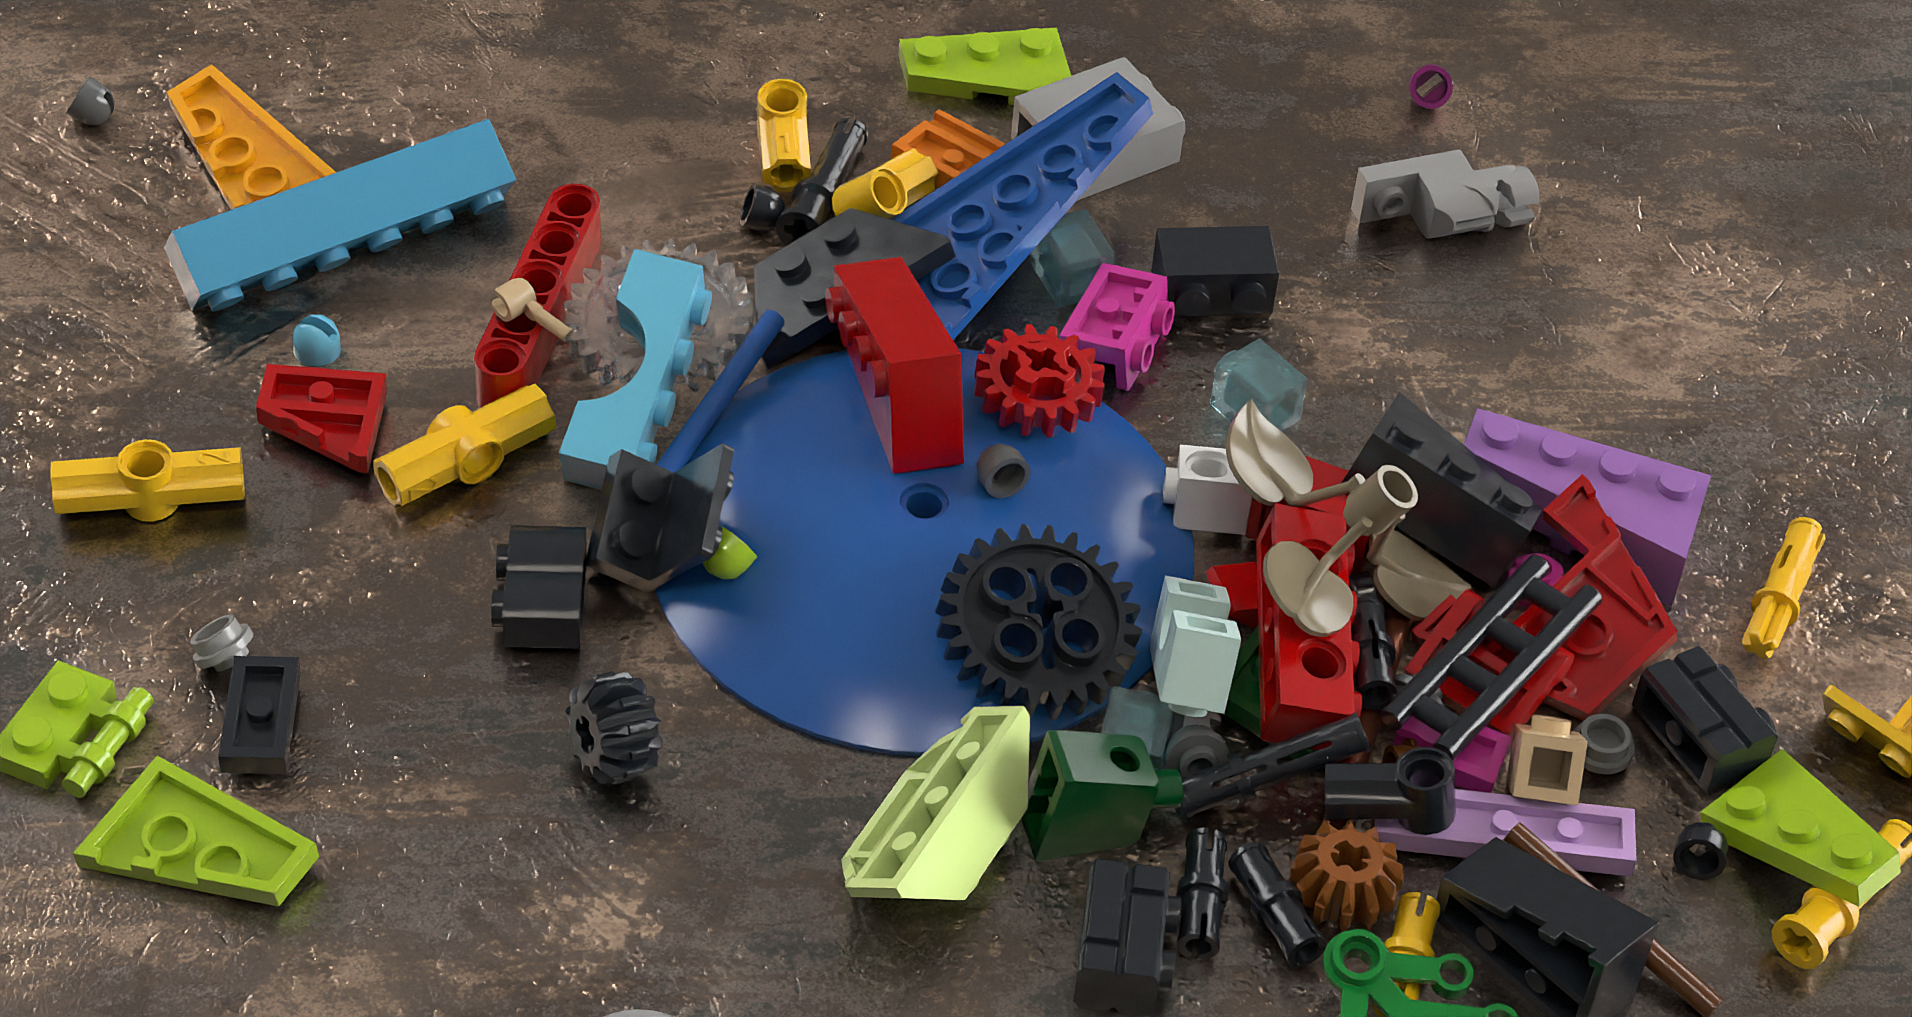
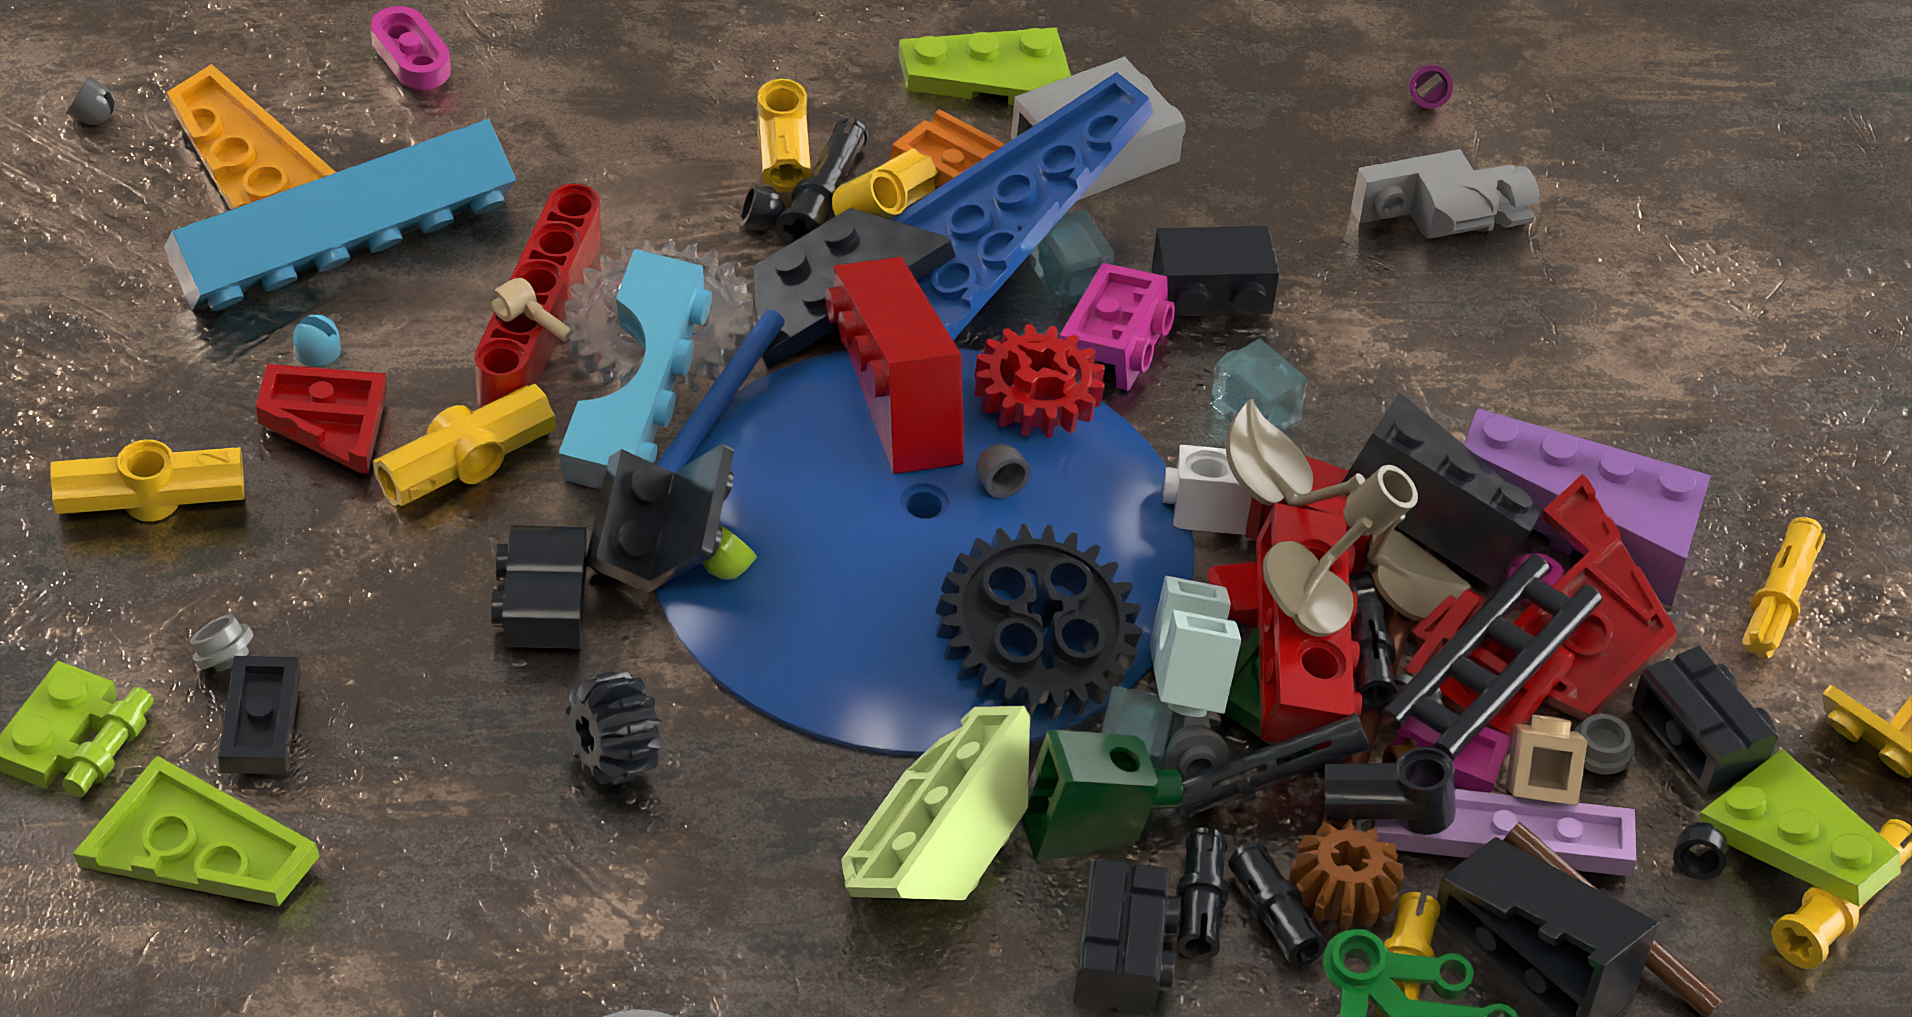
(410, 47): none -> dark pink plate

